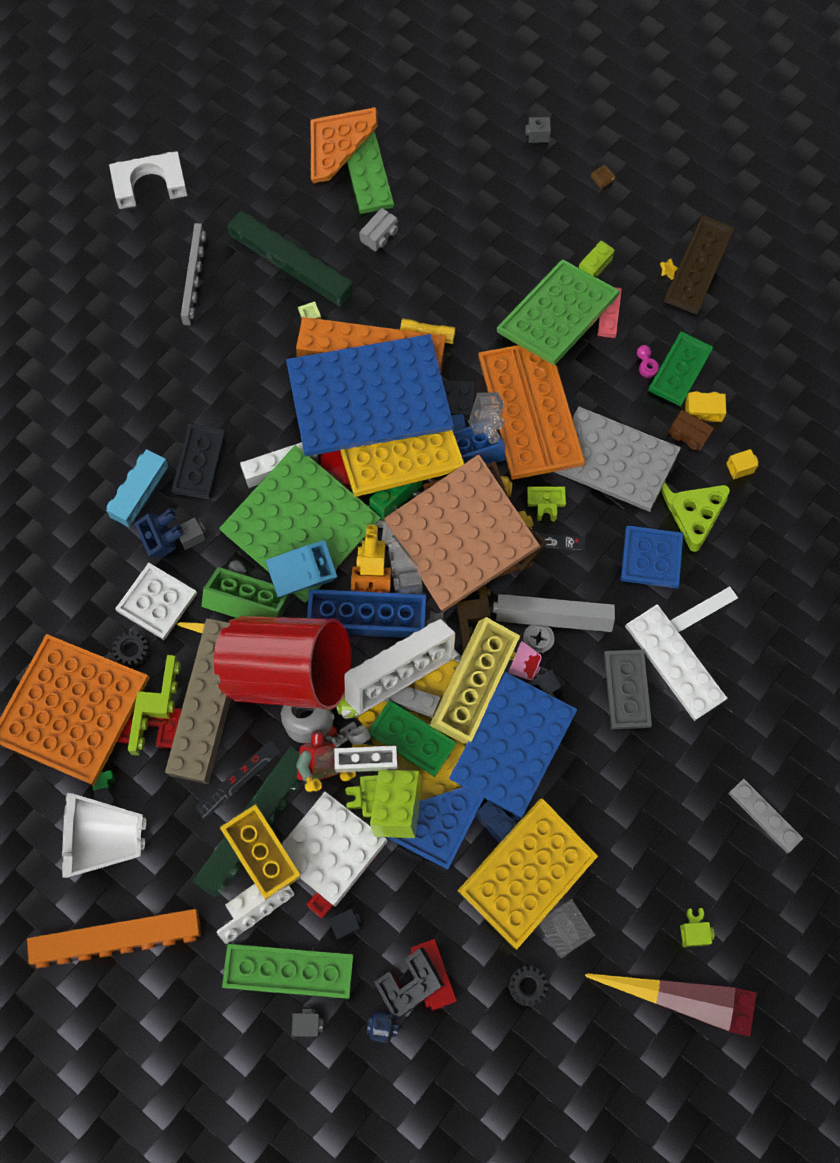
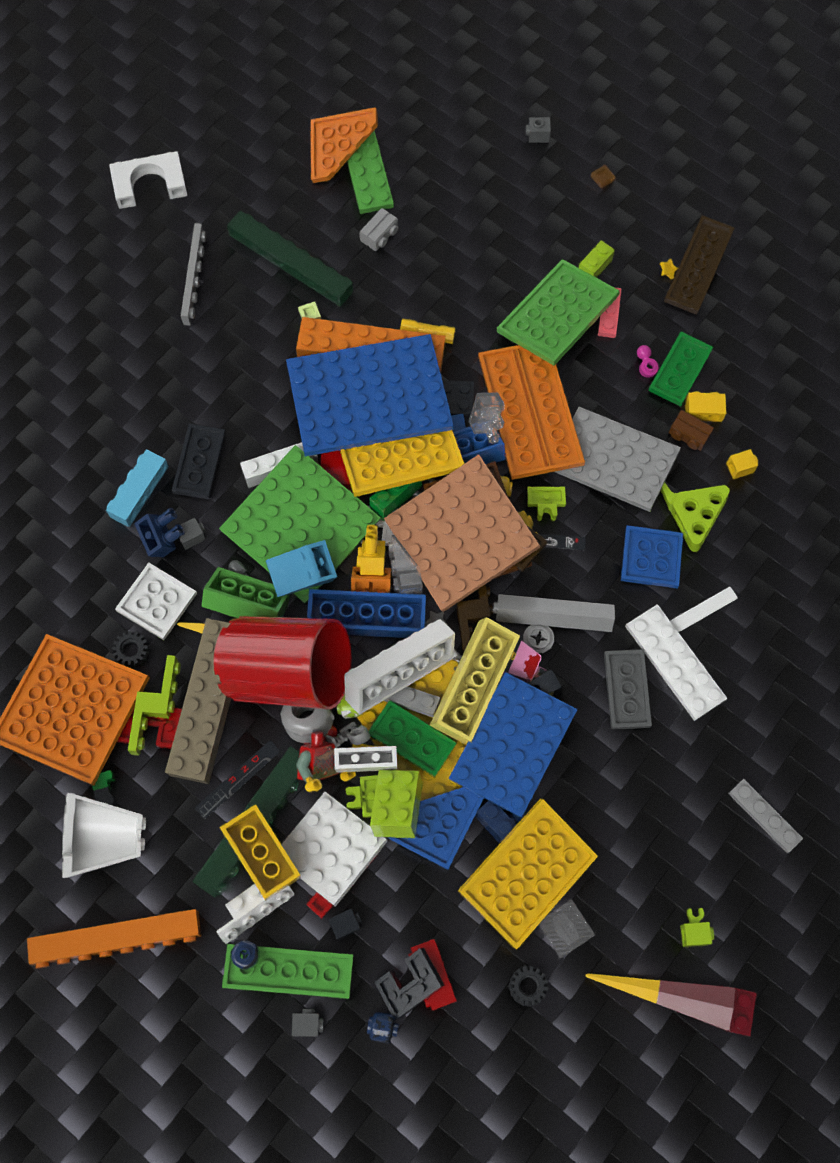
(252, 952): none -> dark blue head

